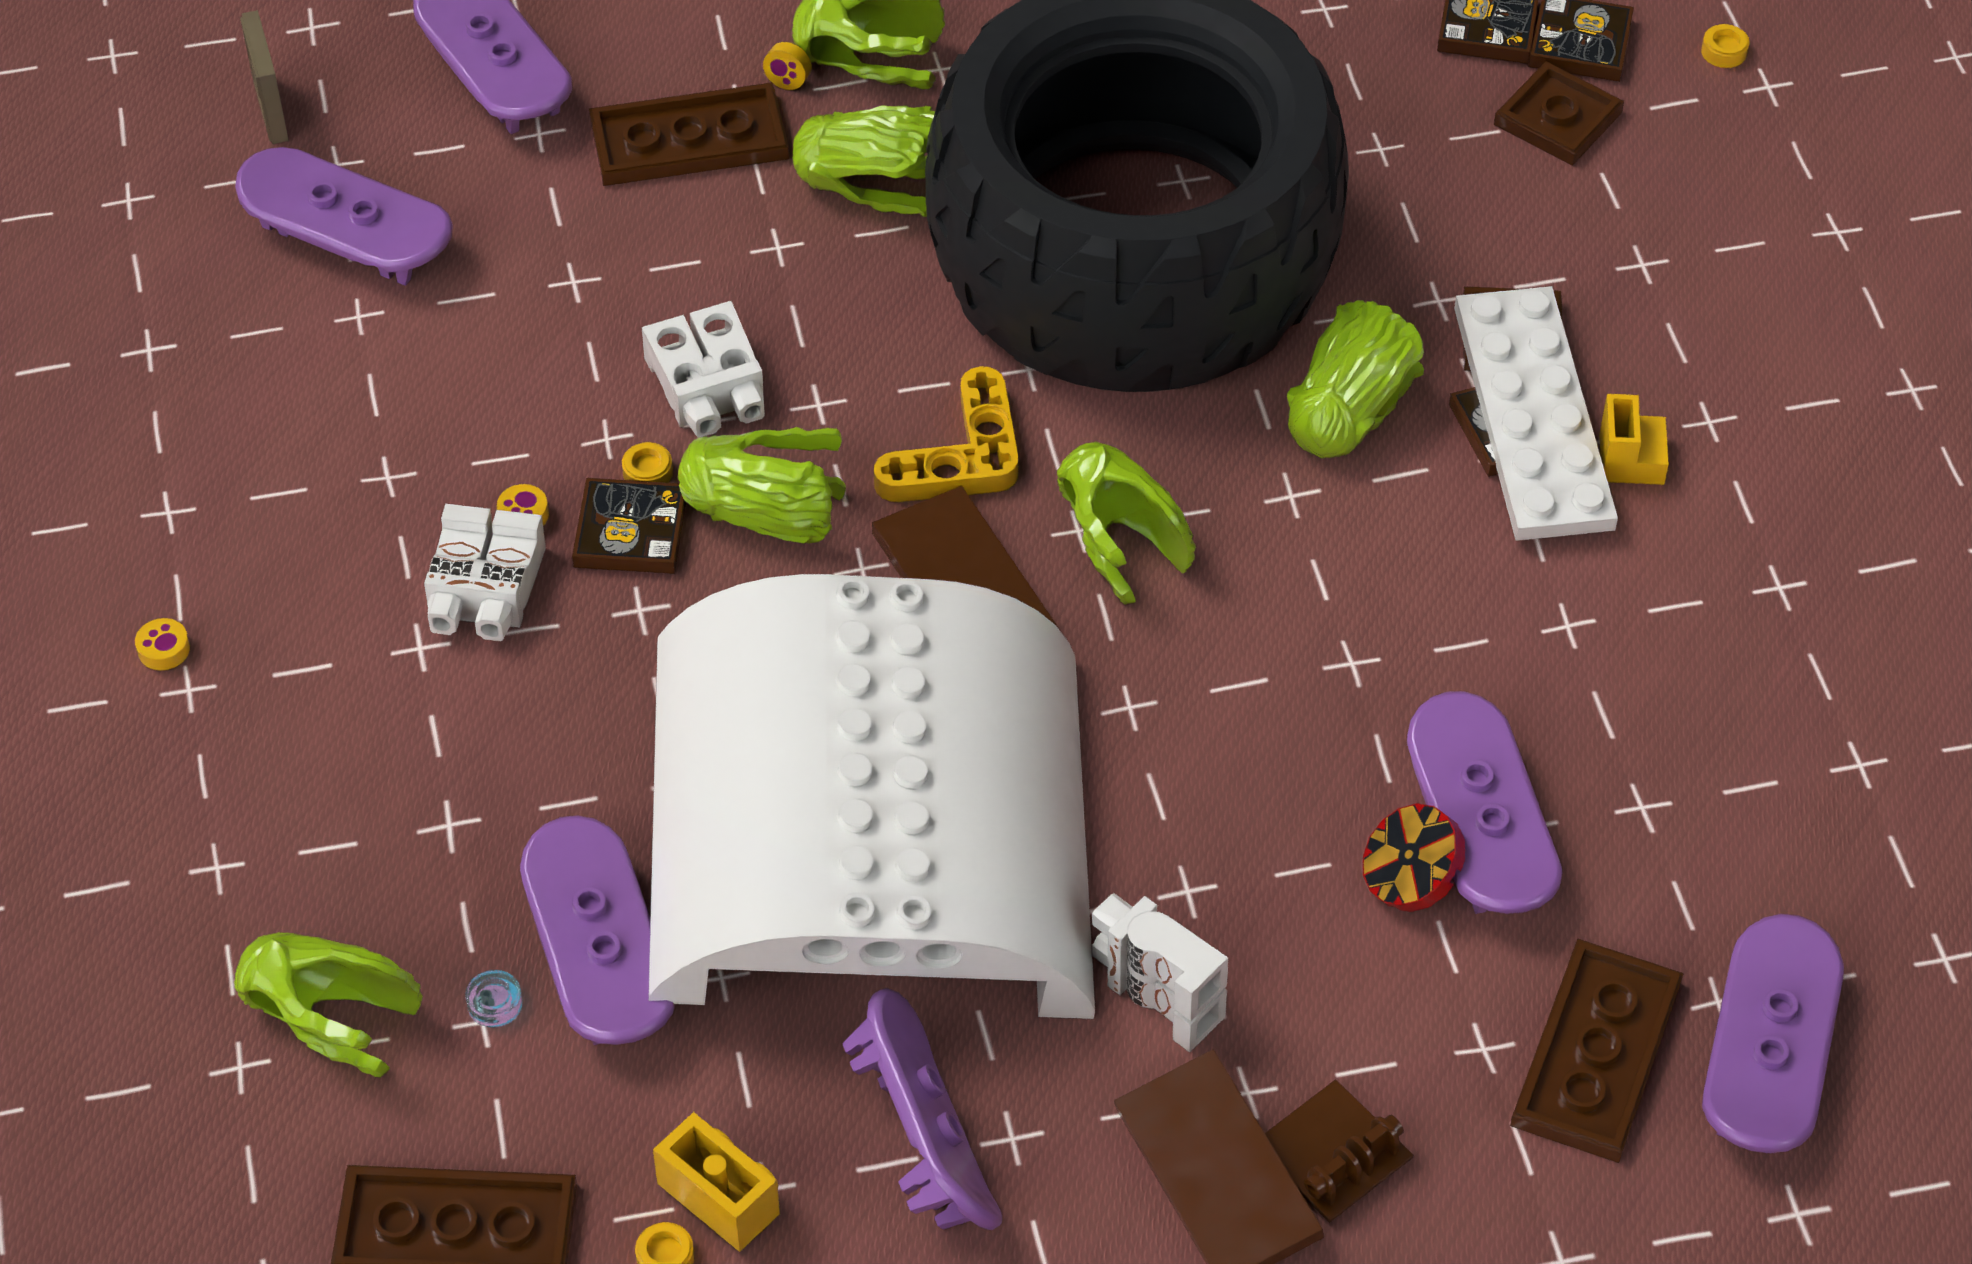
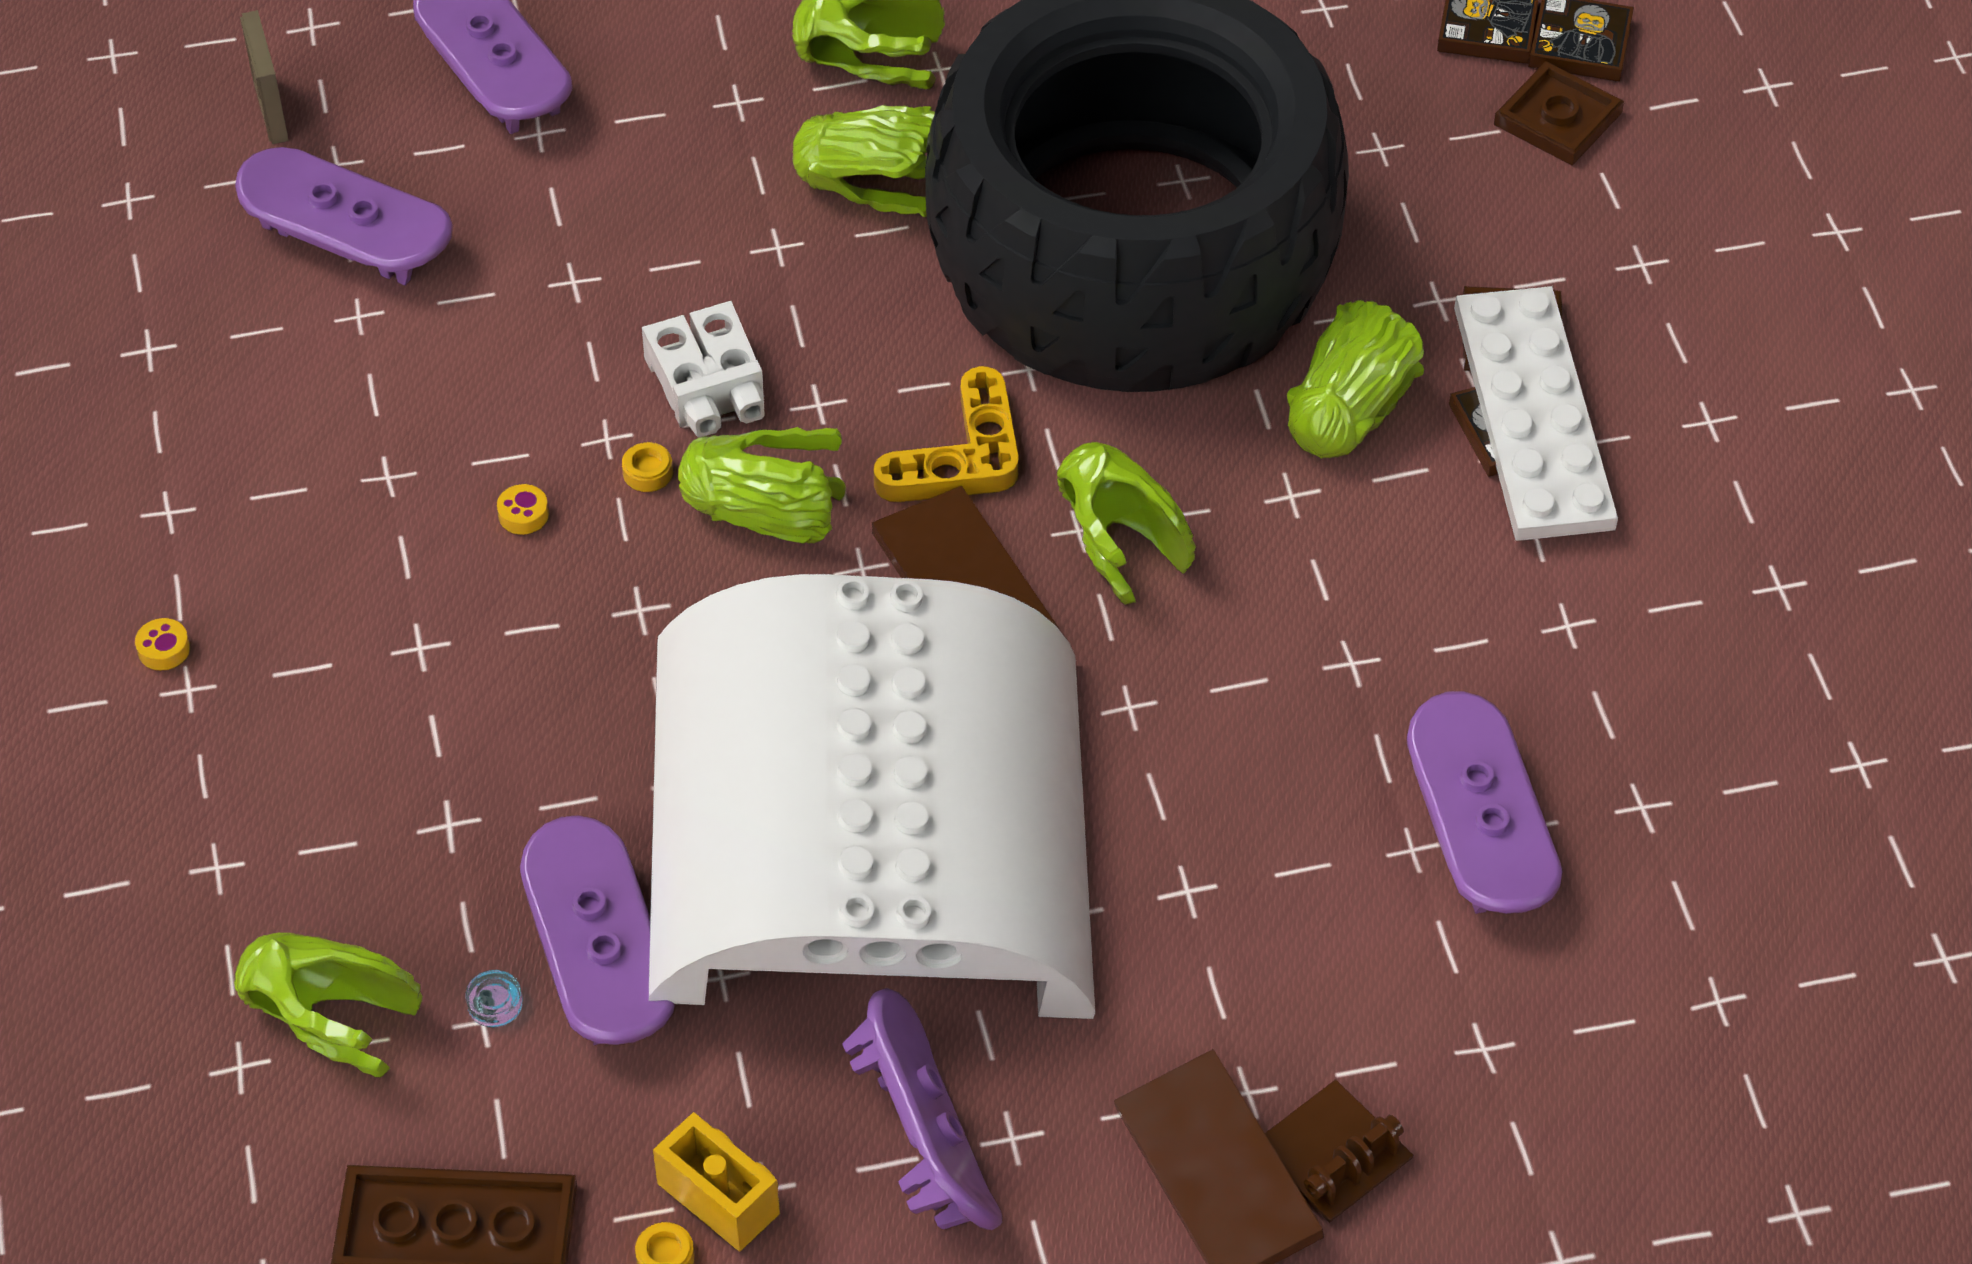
(483, 570): white hips -> none
(629, 526): tile -> none
(688, 134): reddish brown tile -> none
(787, 66): yellow tile -> none
(1162, 966): white hips -> none
(1413, 857): tile -> none
(1597, 1050): reddish brown tile -> none
(1631, 444): yellow piece -> none
(1725, 46): yellow tile -> none
(1774, 1034): medium lavender piece -> none

